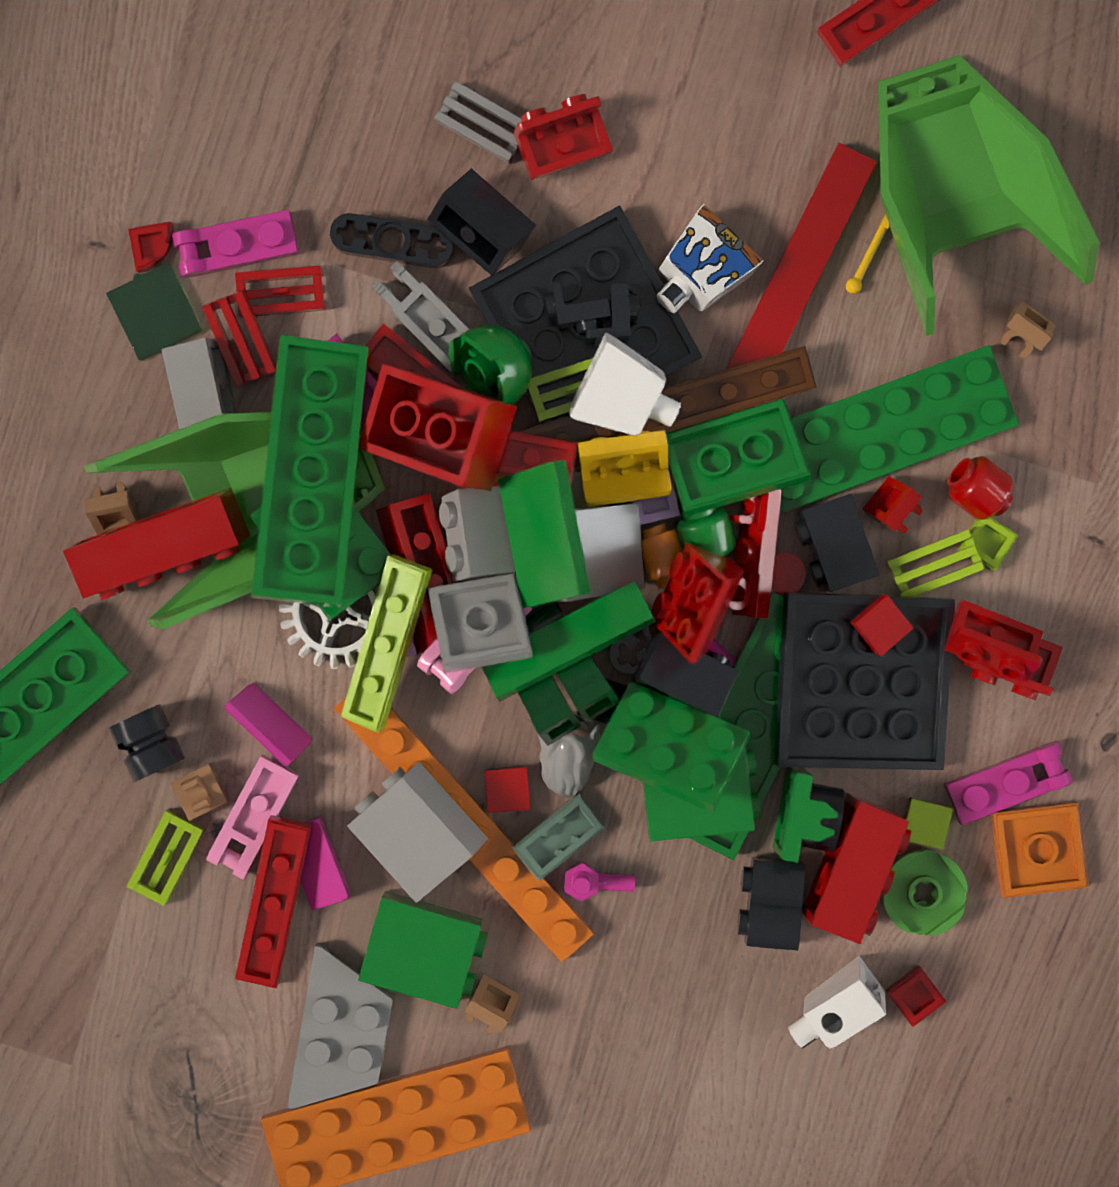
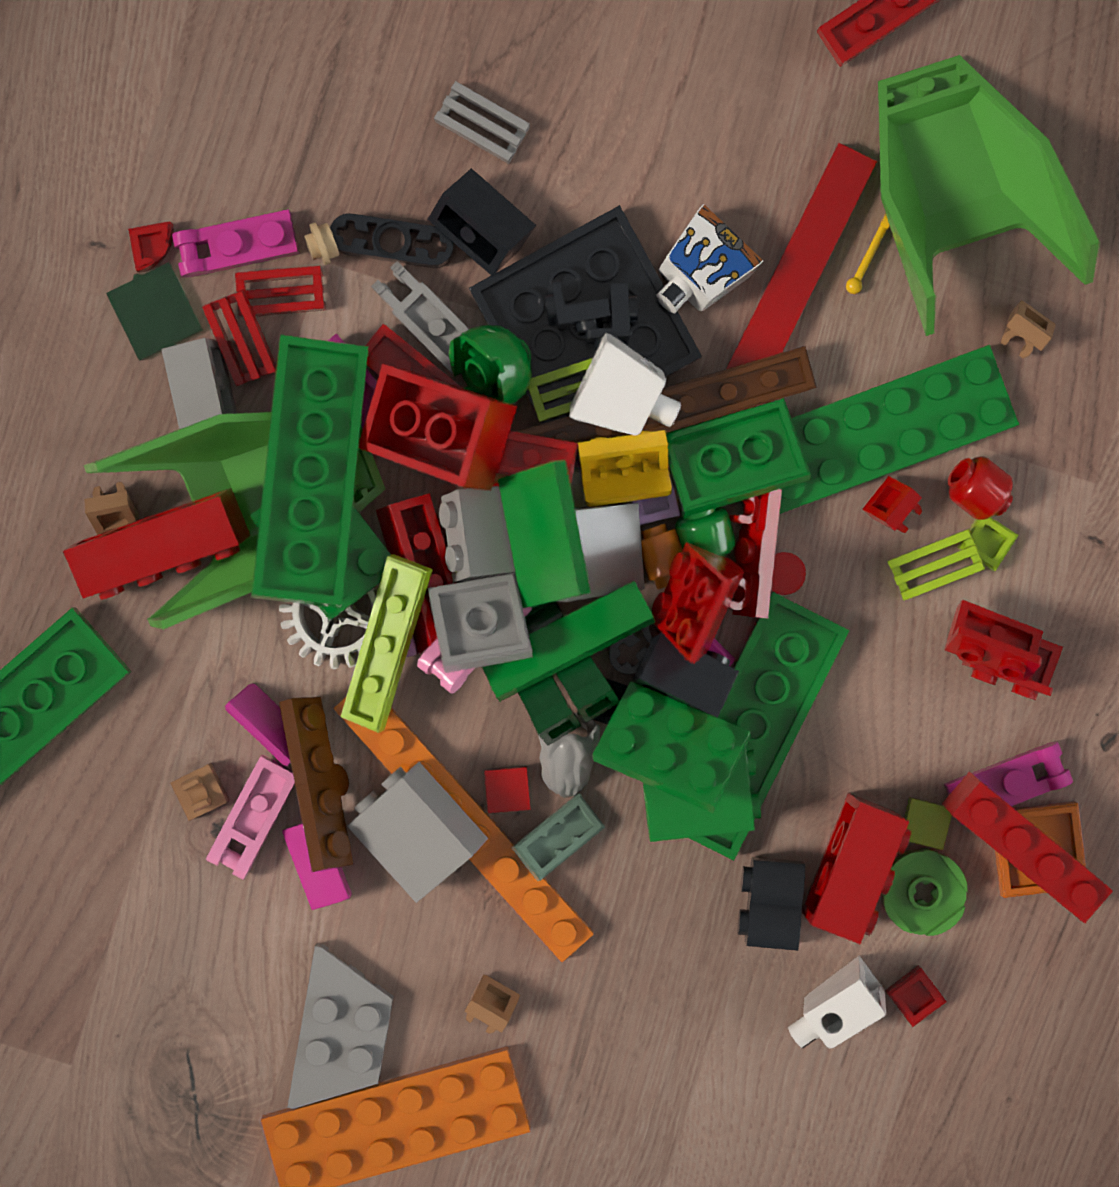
(146, 743): black wheel -> none
(183, 825): lime tile -> none
(273, 901): red tile -> none
(317, 783): none -> reddish brown hinge
(321, 243): none -> tan plate
(423, 950): green brick -> none
(562, 137): red bracket -> none
(585, 881): dark pink piece -> none
(807, 815): green piece -> none
(837, 544): black brick -> none
(854, 707): black plate -> none
(882, 625): red tile -> none
(1027, 847): none -> red brick

